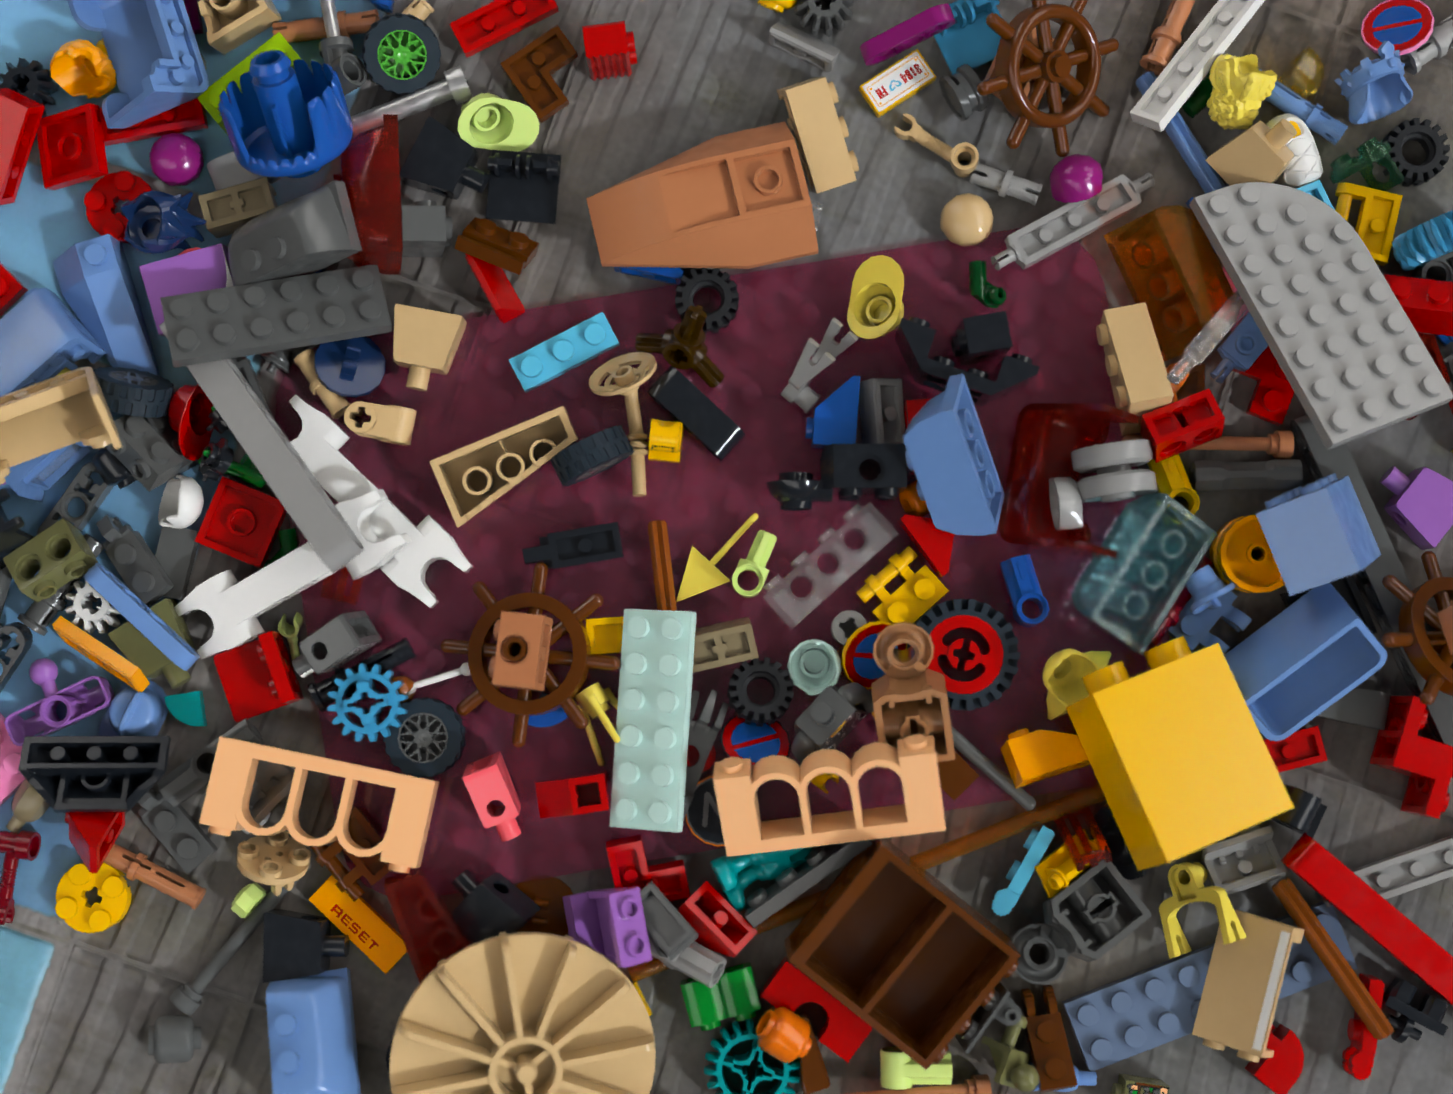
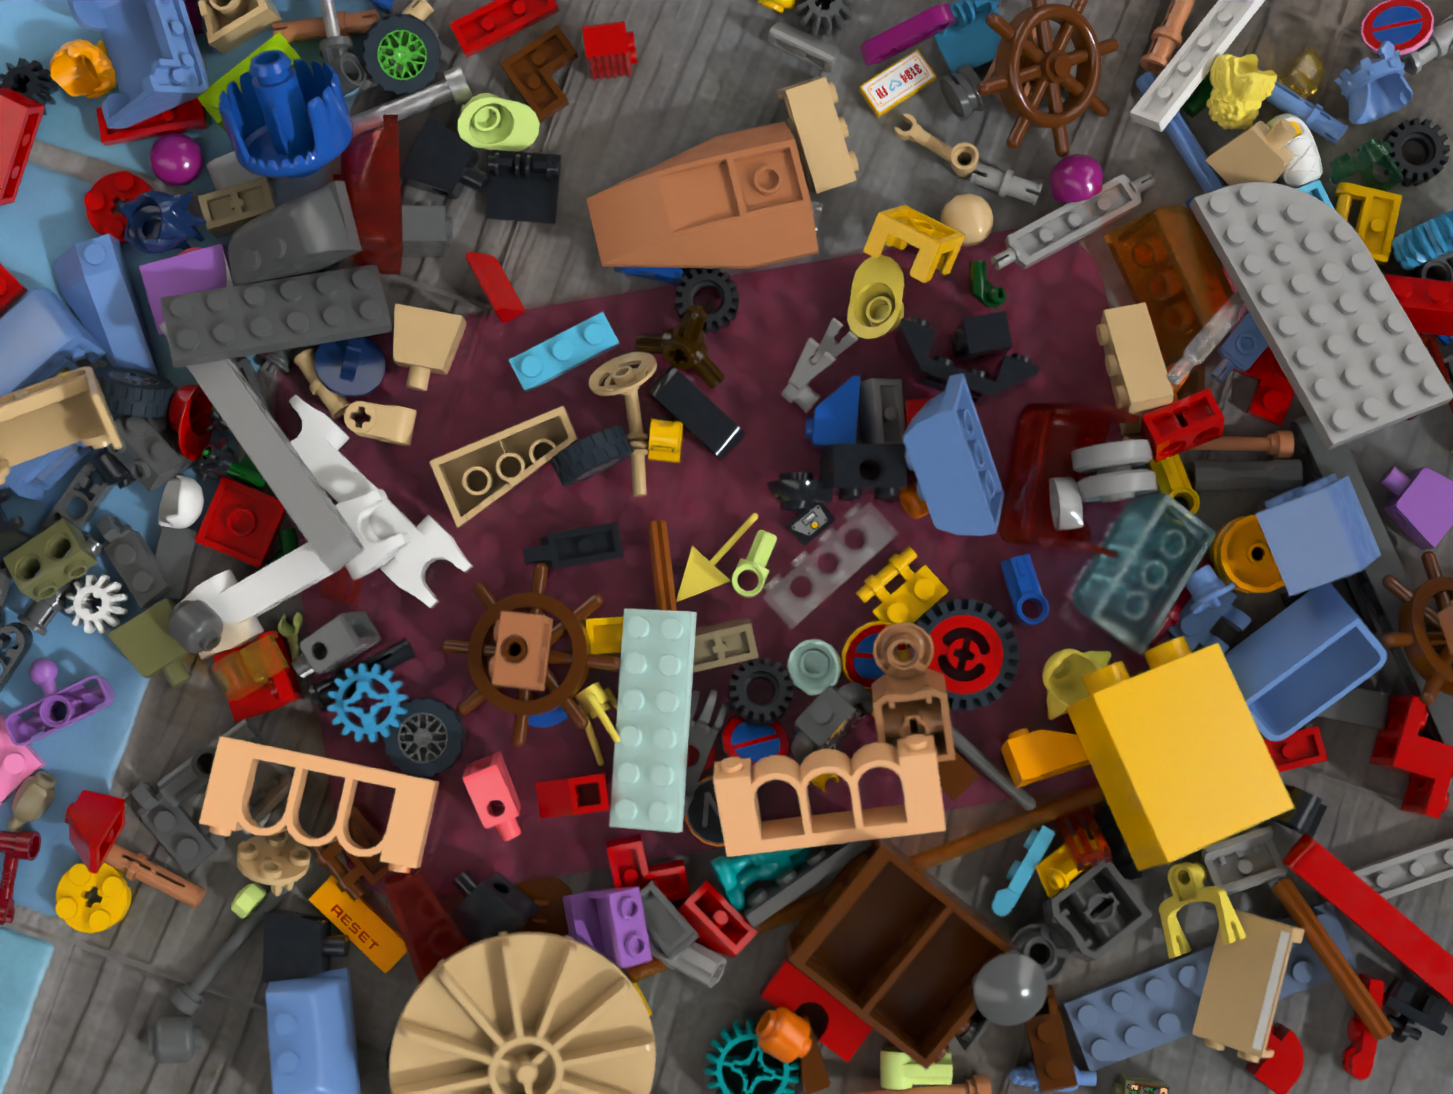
(72, 147): red plate -> none
(93, 770): black wedge -> none
(100, 654): light orange tile -> none
(135, 712): medium blue piece -> none
(141, 616): medium blue beam -> none
(187, 708): teal tile -> none
(195, 626): none -> dark grey head
(249, 668): none -> clear yellow brick
(409, 686): white hinge -> none
(497, 245): reddish brown plate -> none
(732, 996): green brick -> none
(811, 523): none -> sticker
(841, 632): light grey wheel -> none
(903, 225): none -> yellow panel
(931, 542): red slope -> none
(1010, 988): none -> dark grey dish
(1011, 1062): olive piece -> none

